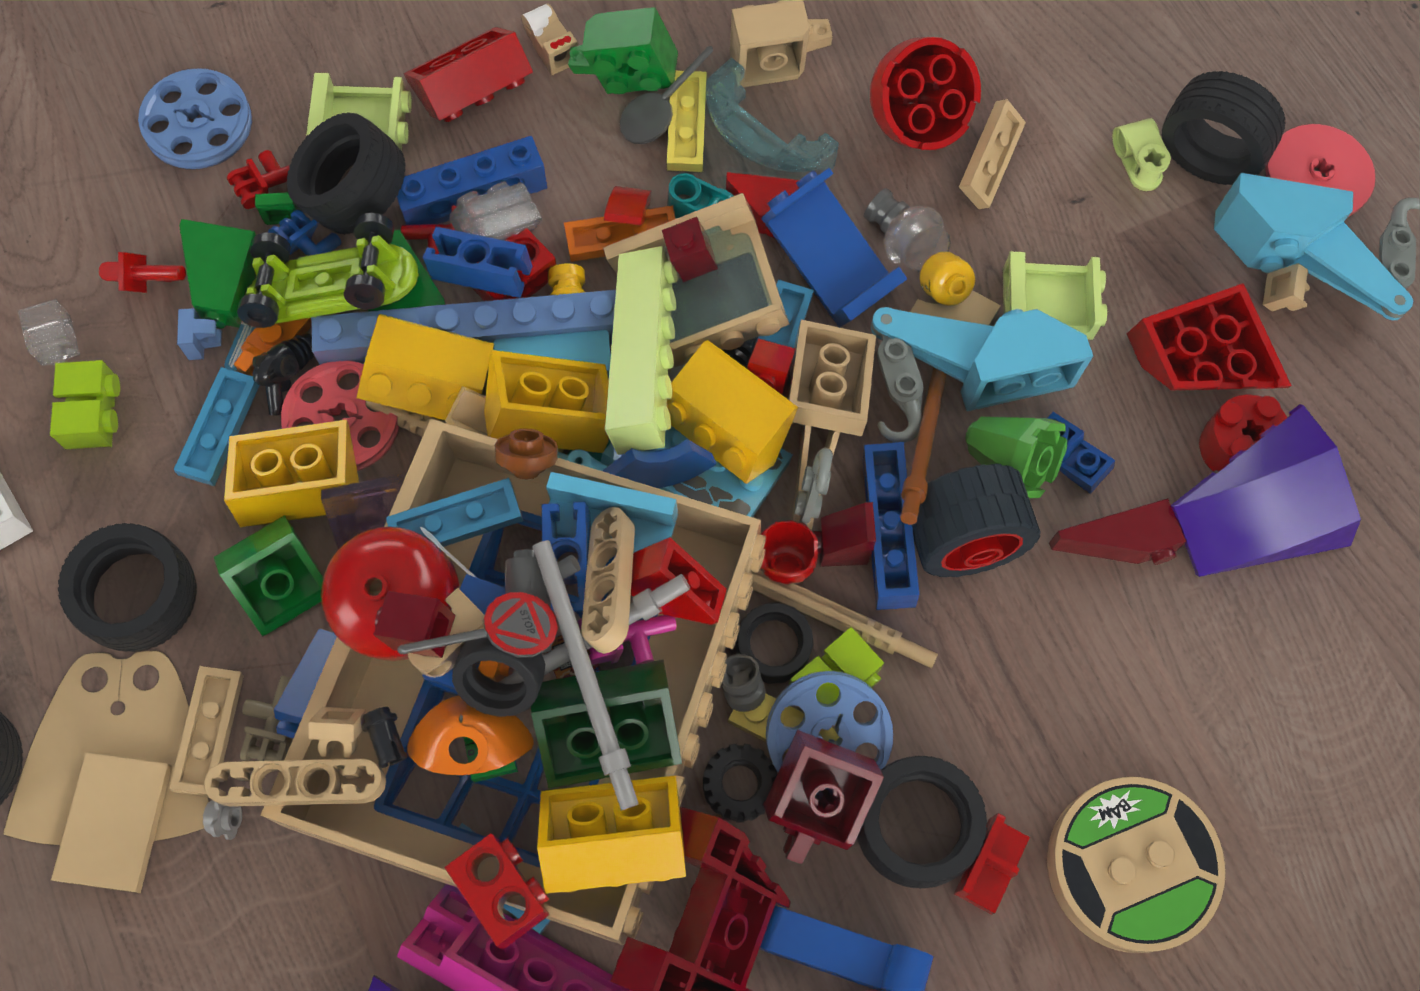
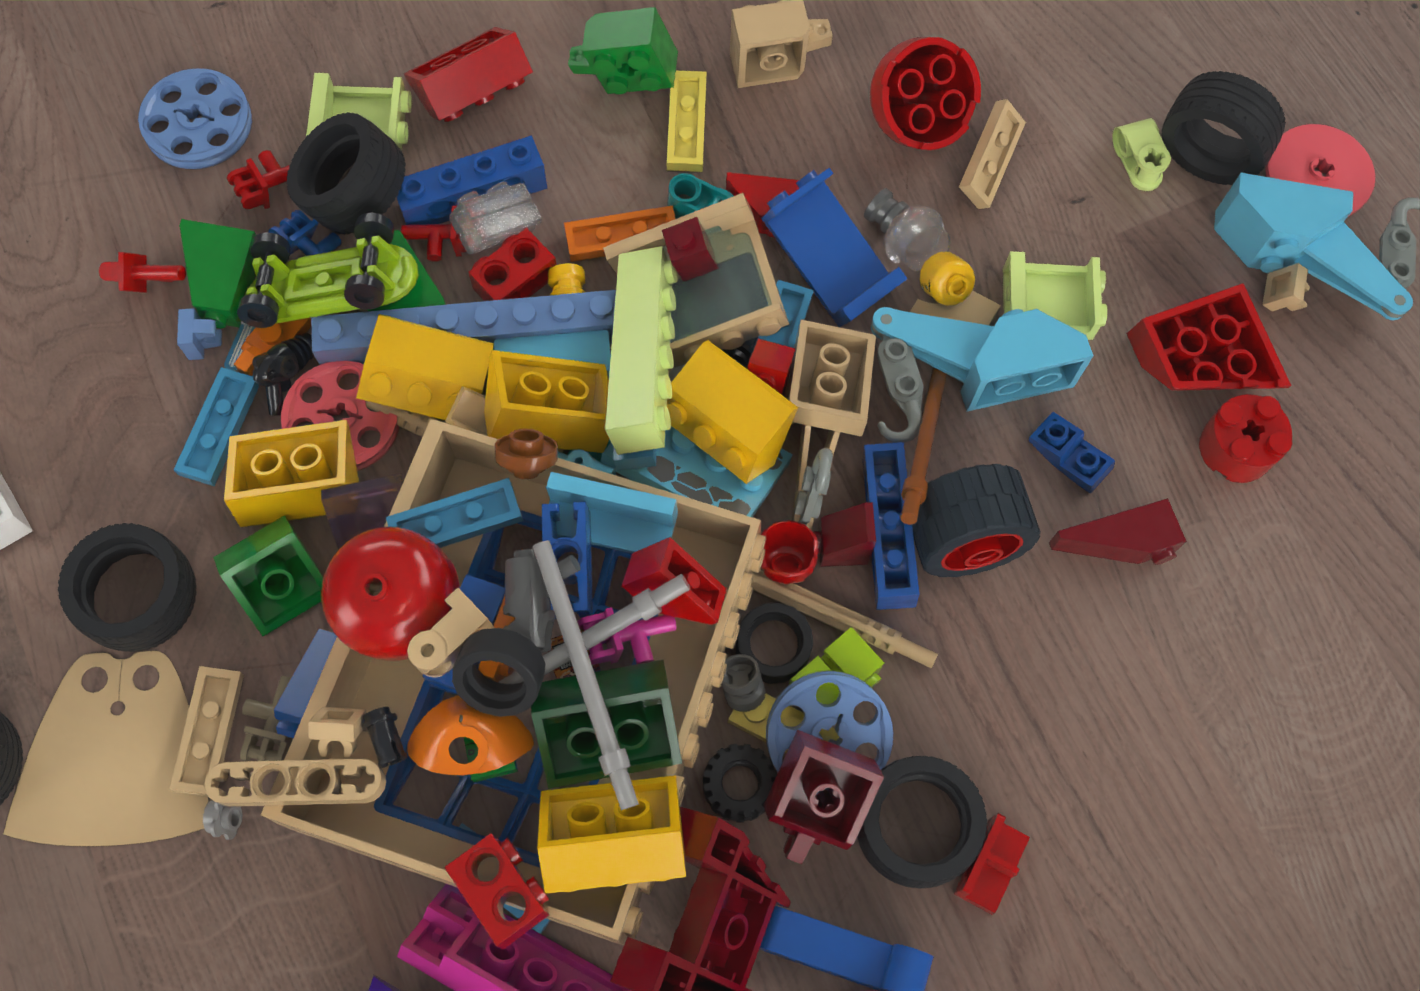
(48, 333): clear brick -> none
(86, 414): lime piece -> none
(112, 822): tan tile -> none
(275, 207): green tile -> none
(412, 619): dark red brick -> none
(437, 543): white sticker -> none
(493, 261): blue piece -> none
(513, 624): piece -> none
(548, 37): tan leg -> none
(607, 621): tan beam -> none
(627, 205): red slope -> none
(651, 113): dark grey piece -> none
(663, 467): blue tile -> none
(755, 139): clear light blue windscreen -> none
(1023, 443): bright green cone -> none
(1136, 865): brick -> none
(1271, 501): dark purple wedge -> none

